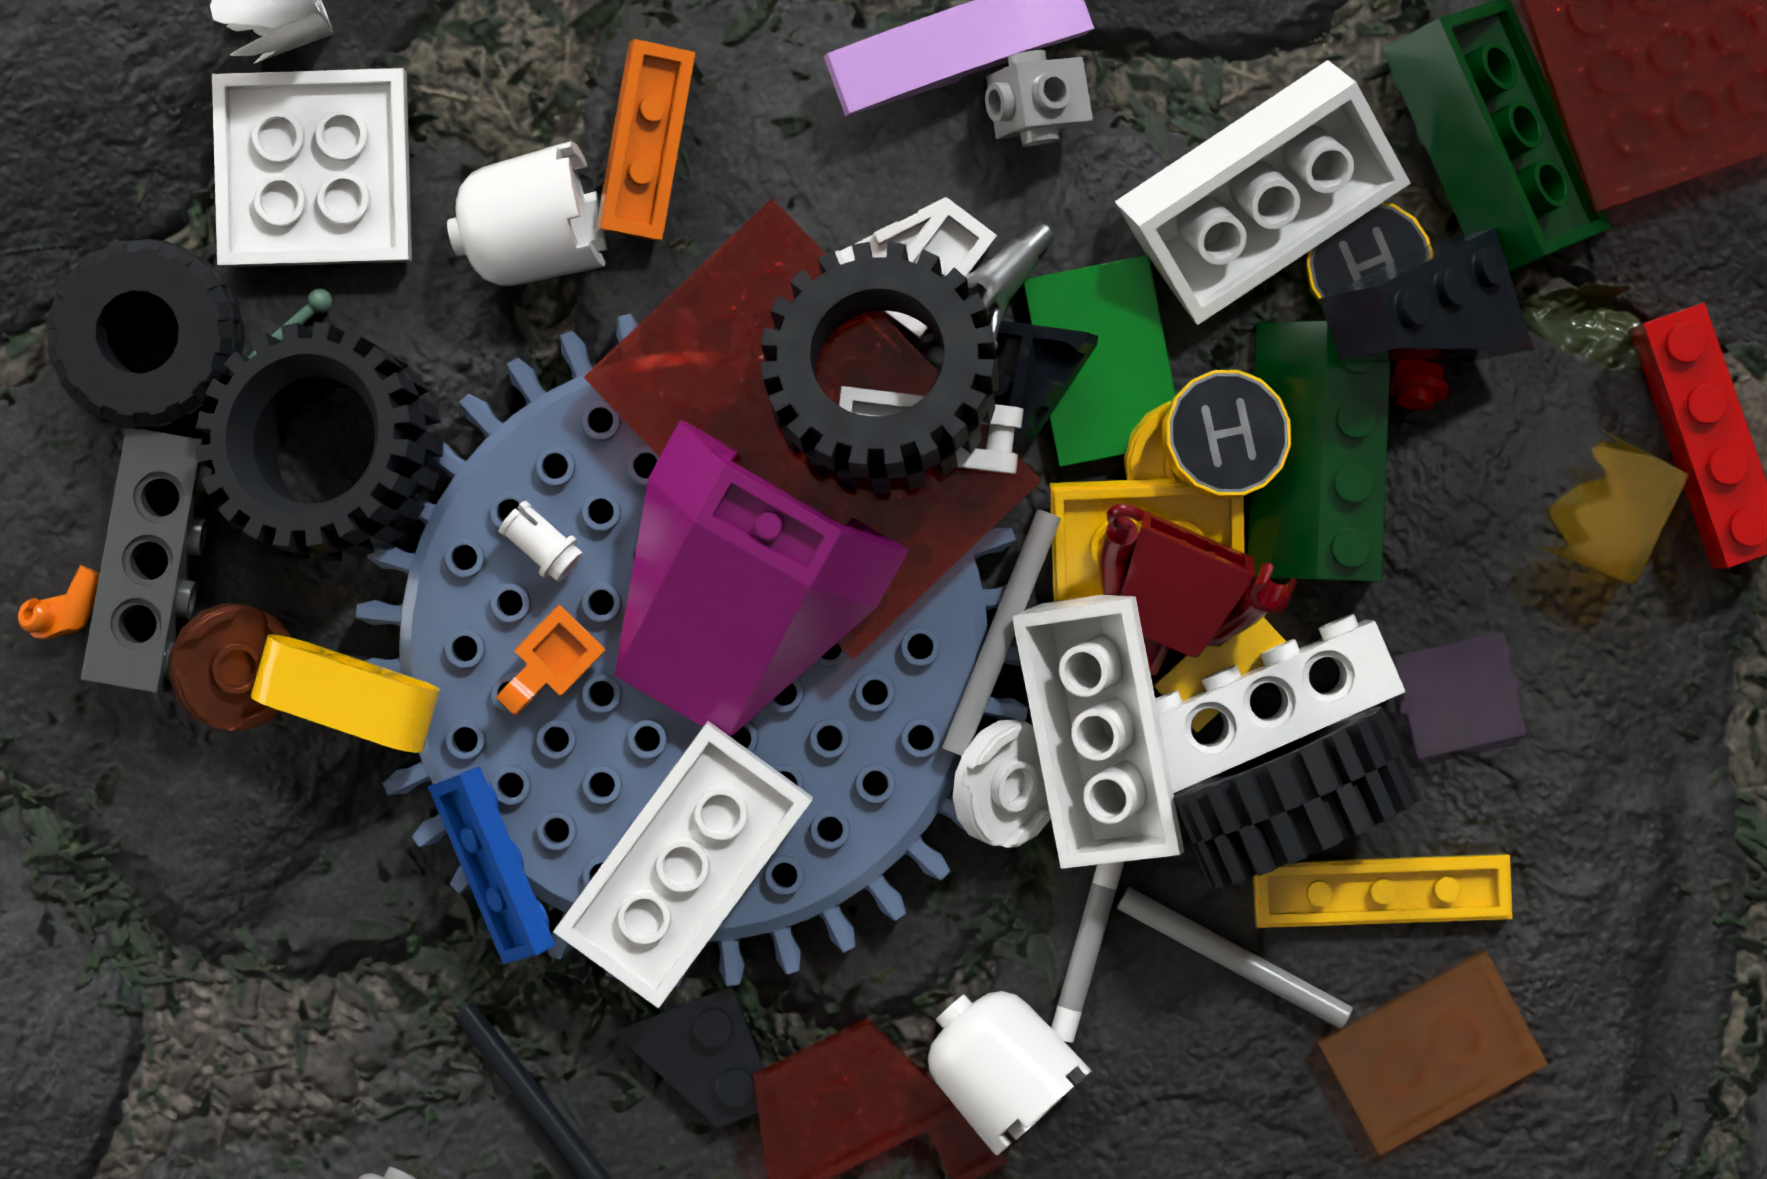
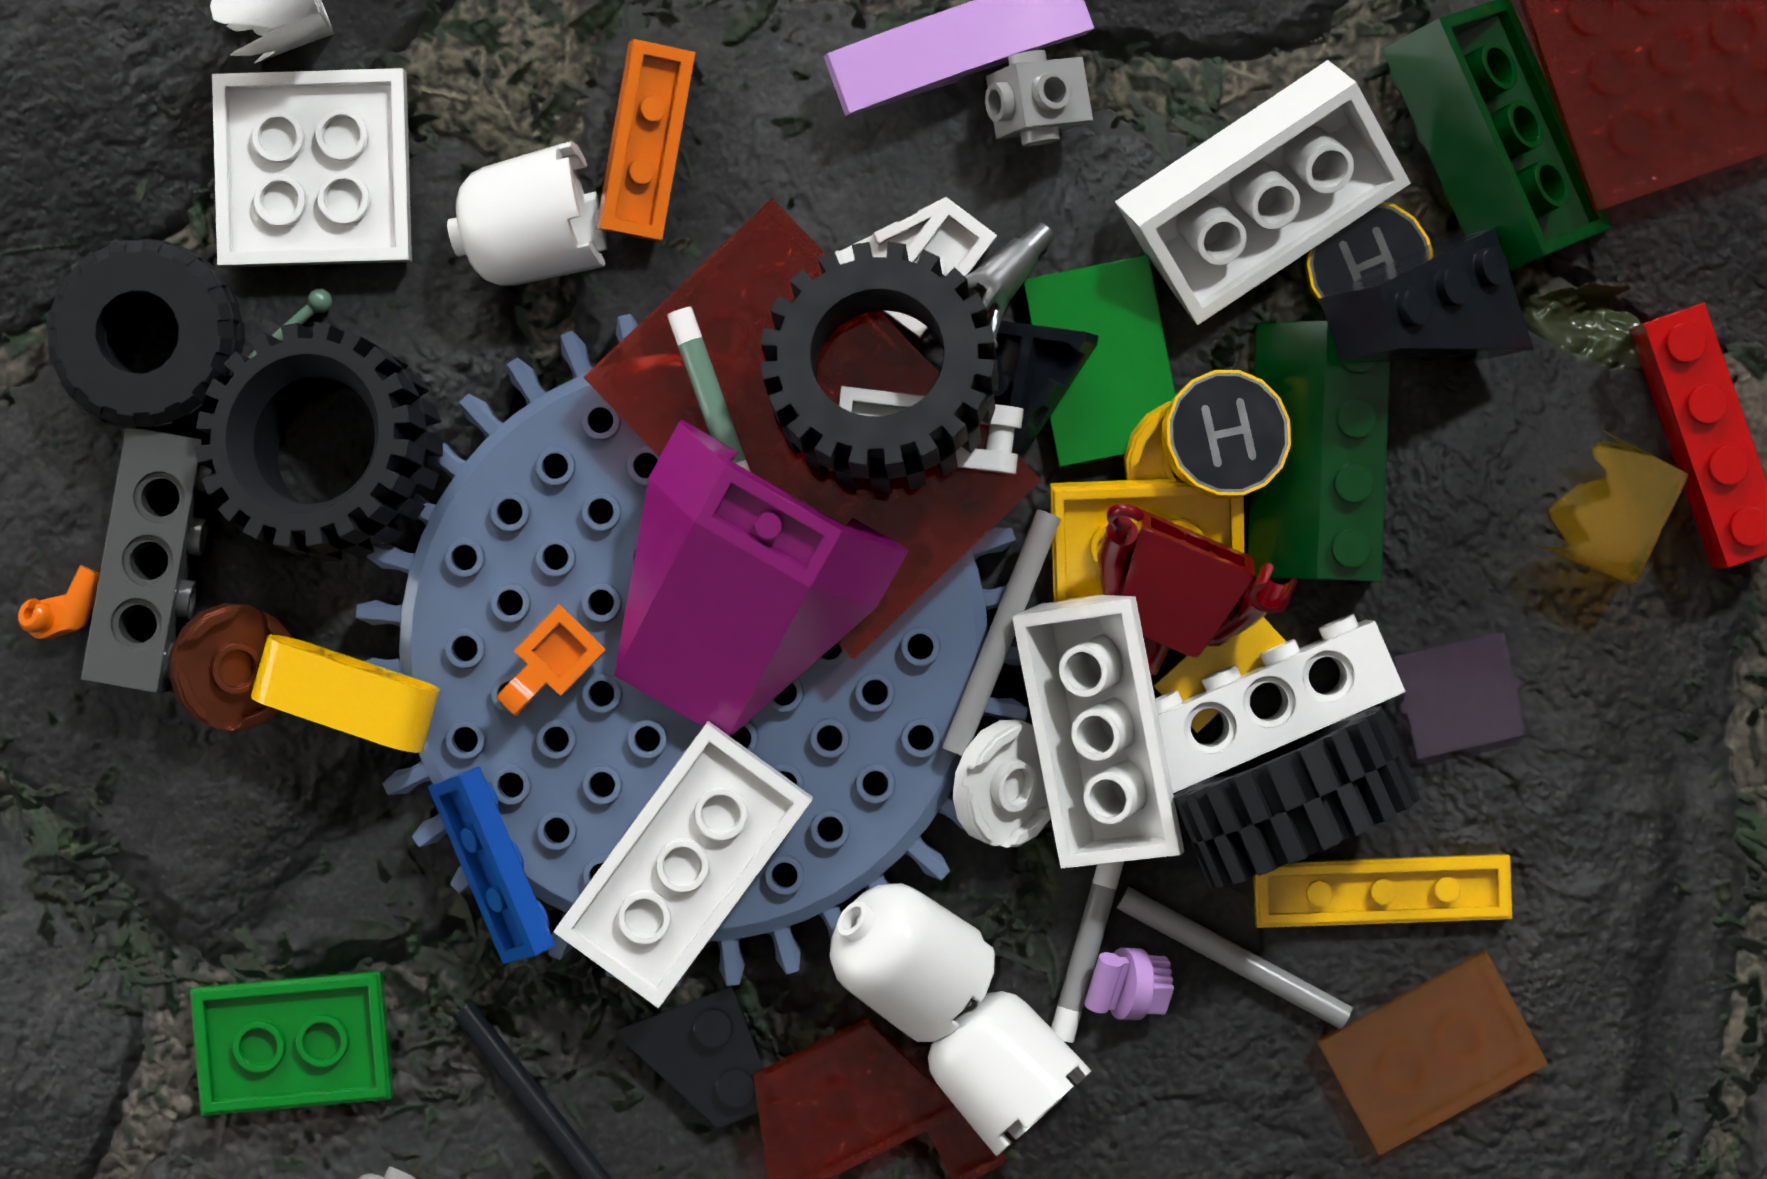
(291, 1043): none -> green tile
(541, 542): white pin -> none
(705, 381): none -> sand green bar
(910, 960): none -> white cylinder
(1130, 984): none -> lavender piece
(1417, 384): red plate -> none

